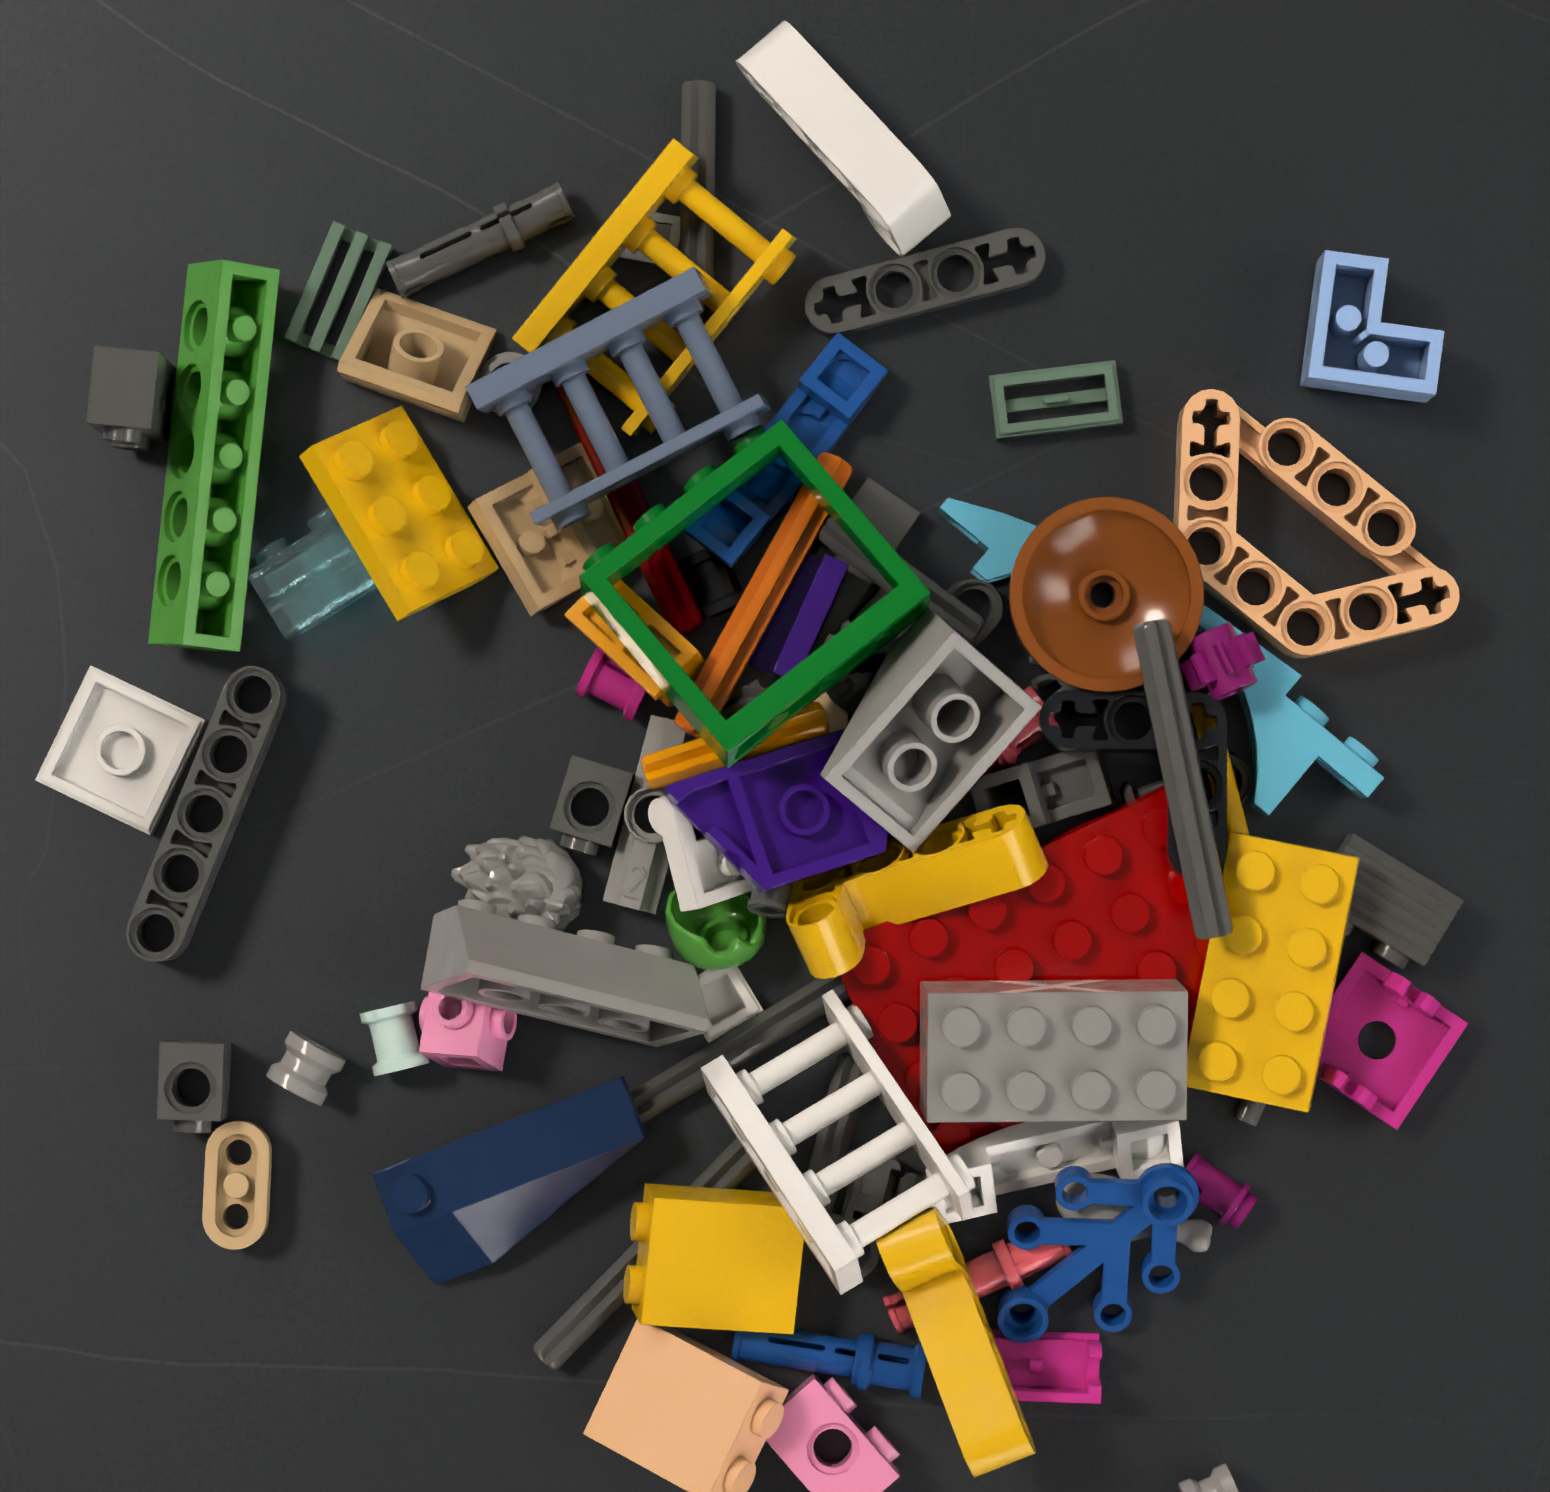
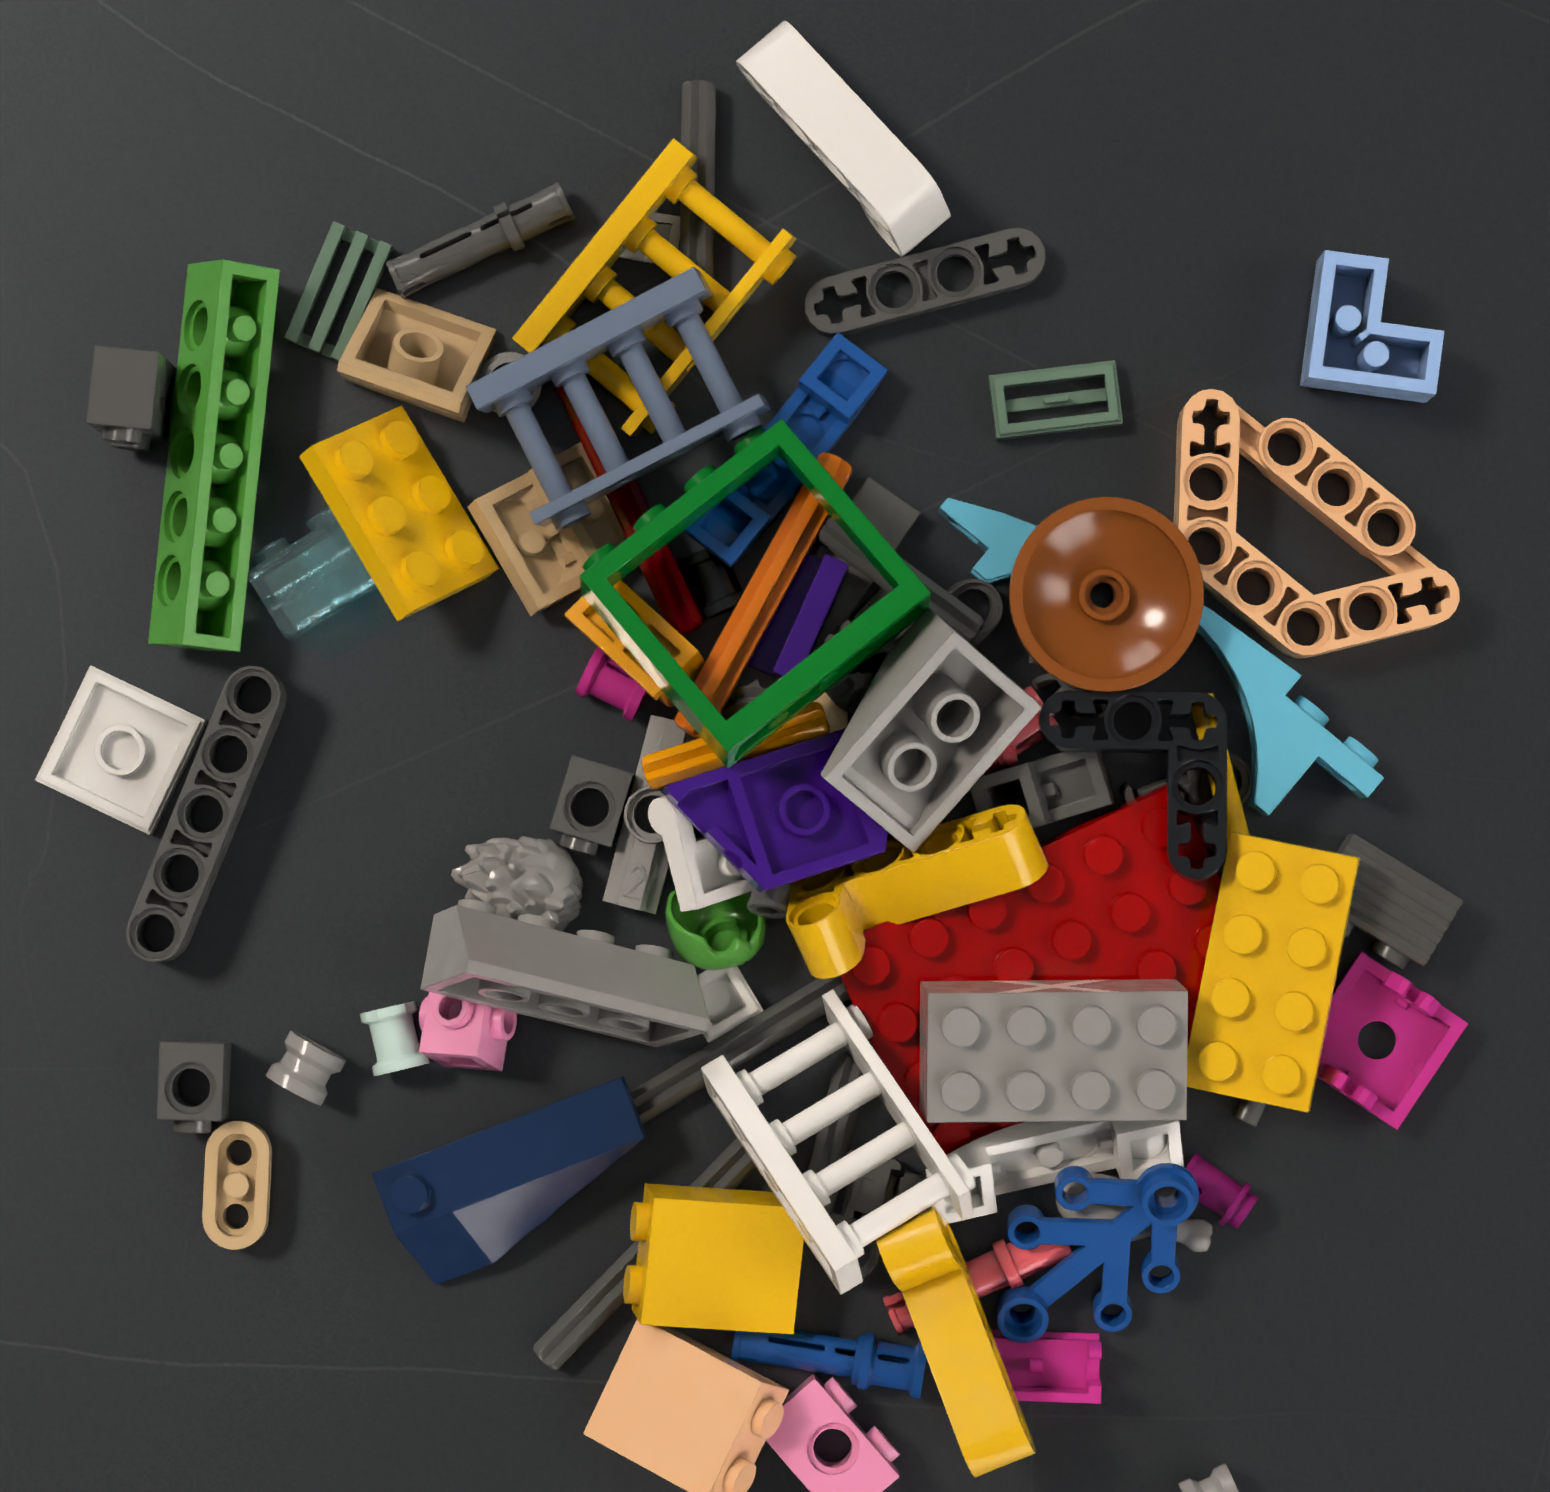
(1182, 779): dark grey axle -> none
(1222, 662): magenta gear -> none

